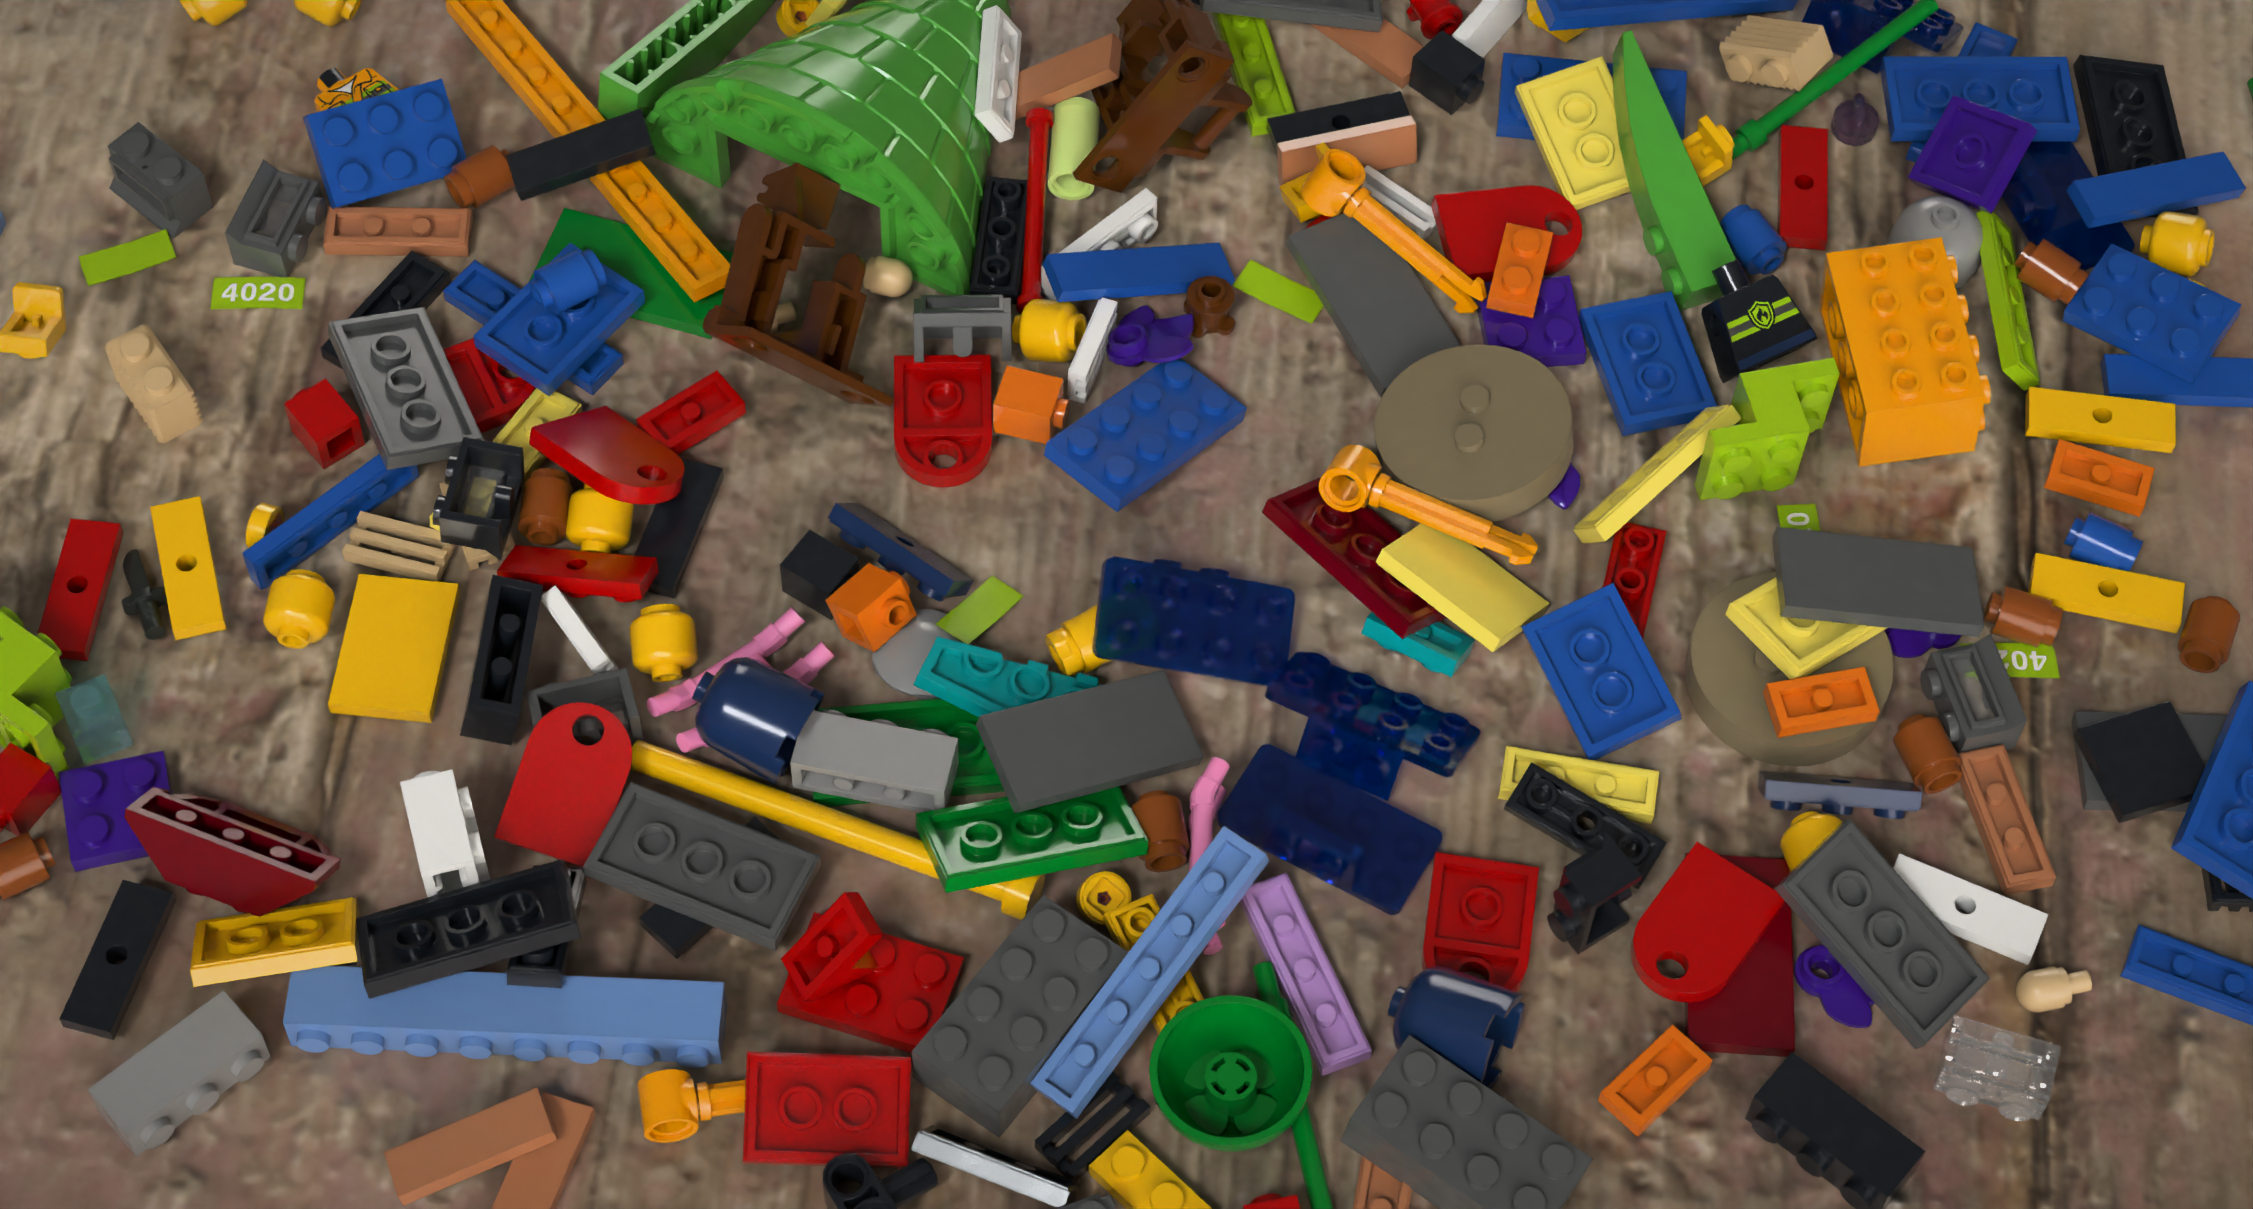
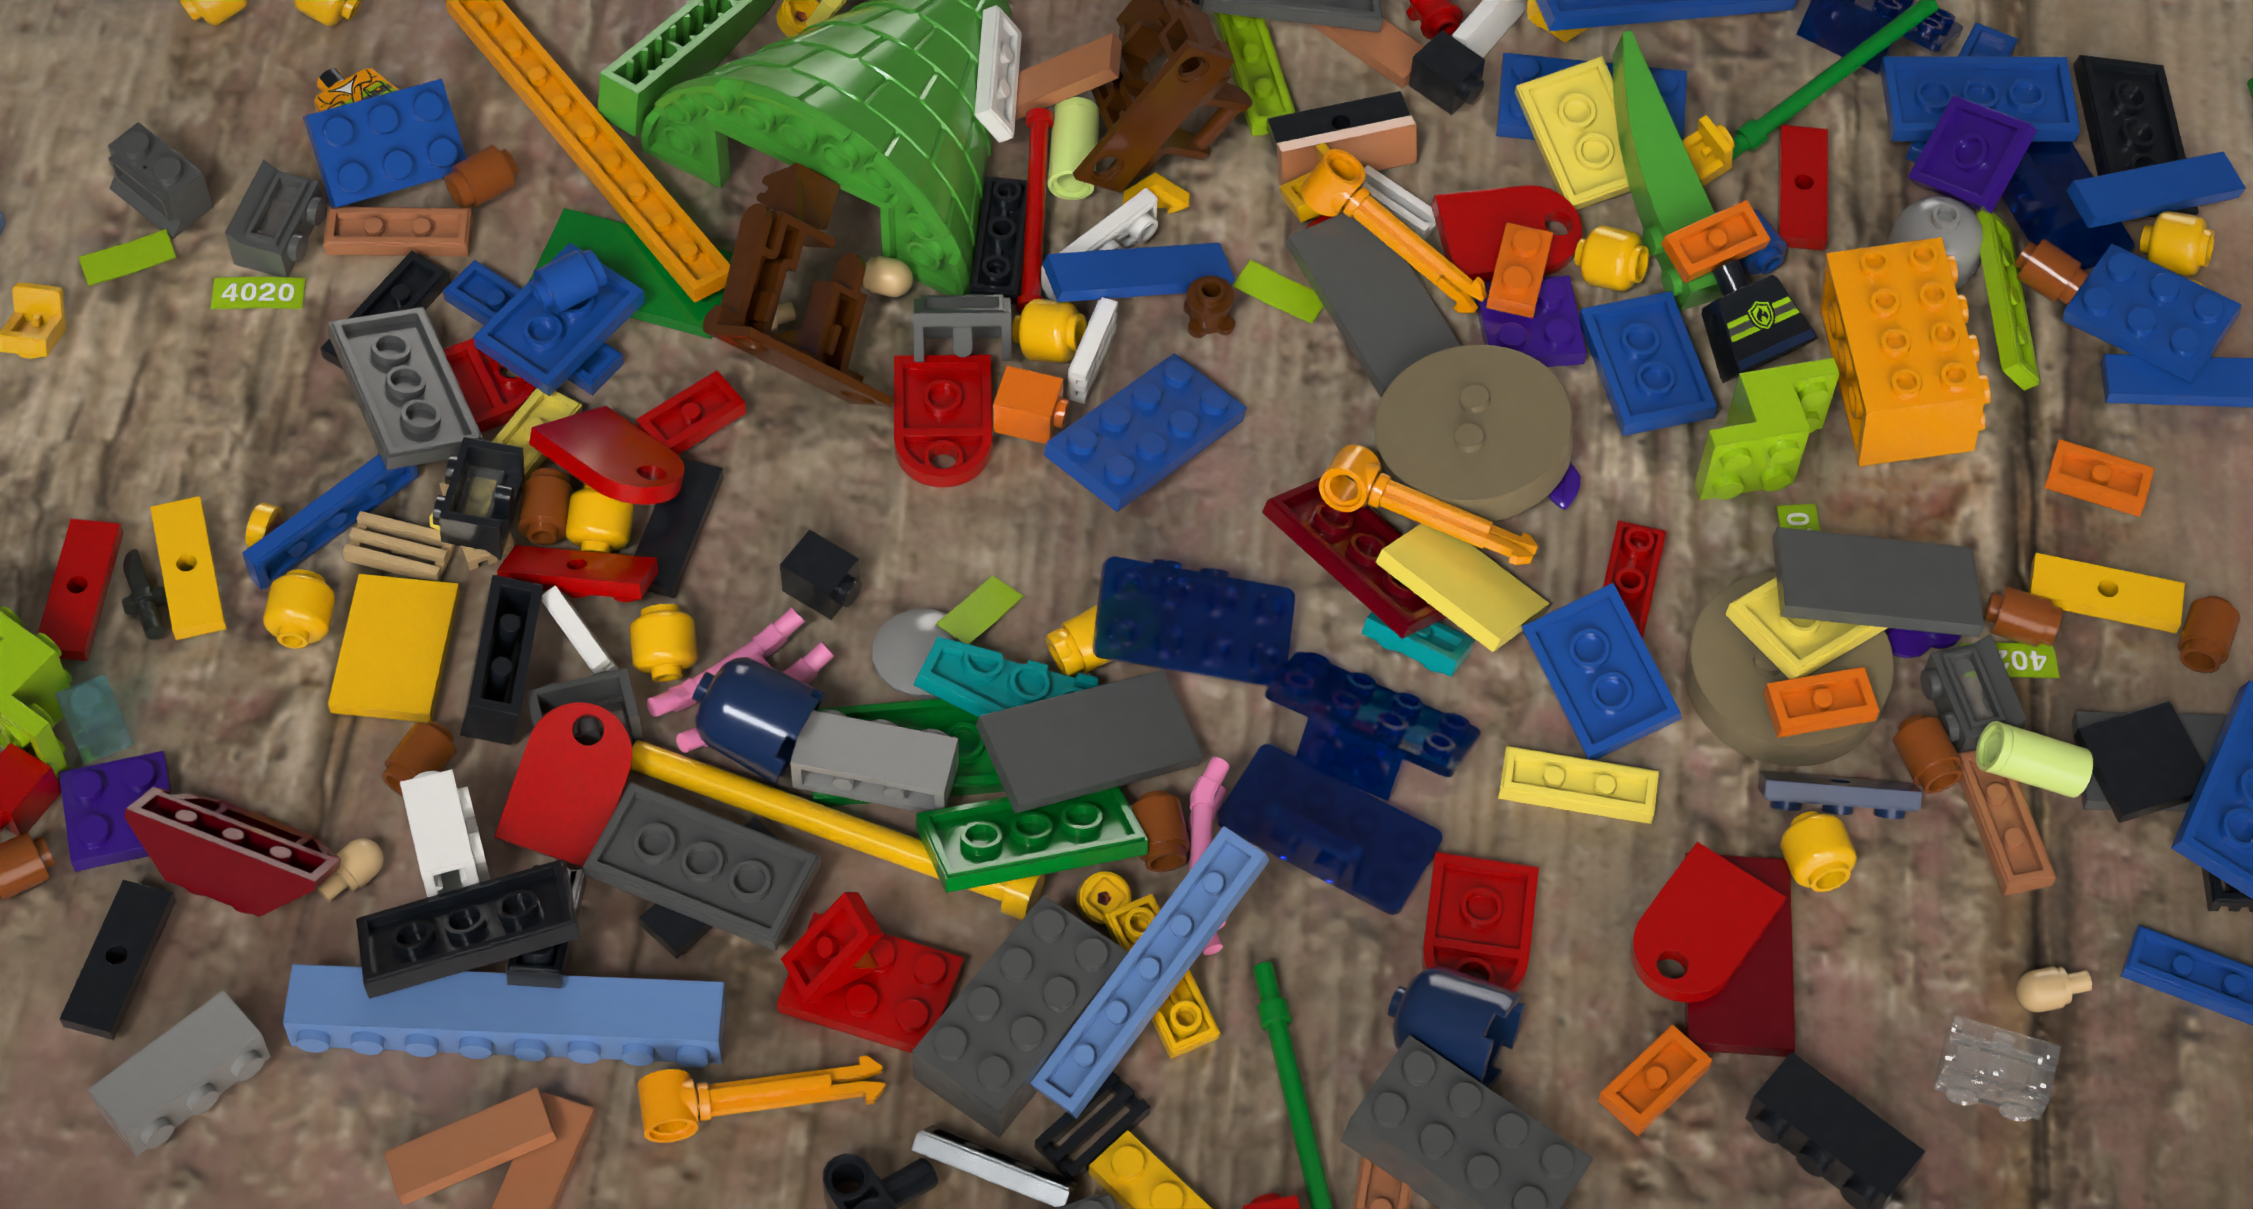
(153, 383): tan brick -> none
(275, 942): yellow tile -> none
(324, 423): red brick -> none
(359, 864): none -> tan cylinder
(421, 750): none -> dark orange brick
(581, 154): black tile -> none
(826, 1106): red tile -> none
(872, 606): orange brick -> none
(899, 551): dark blue tile -> none
(1149, 339): dark purple plate -> none
(1168, 194): none -> yellow tile
(1230, 1048): green piece -> none
(1305, 975): lavender tile -> none
(1556, 806): black tile -> none
(1591, 895): black window -> none
(1612, 258): none -> yellow head
(1653, 475): light yellow tile -> none
(1715, 241): none -> orange plate
(1775, 52): tan brick -> none
(1839, 993): dark purple plate -> none
(1855, 121): clear purple tile -> none
(1882, 934): dark grey tile -> none
(1989, 917): white tile -> none
(2034, 759): none -> yellowish green pin
(2100, 419): yellow tile -> none
(2102, 543): blue brick -> none

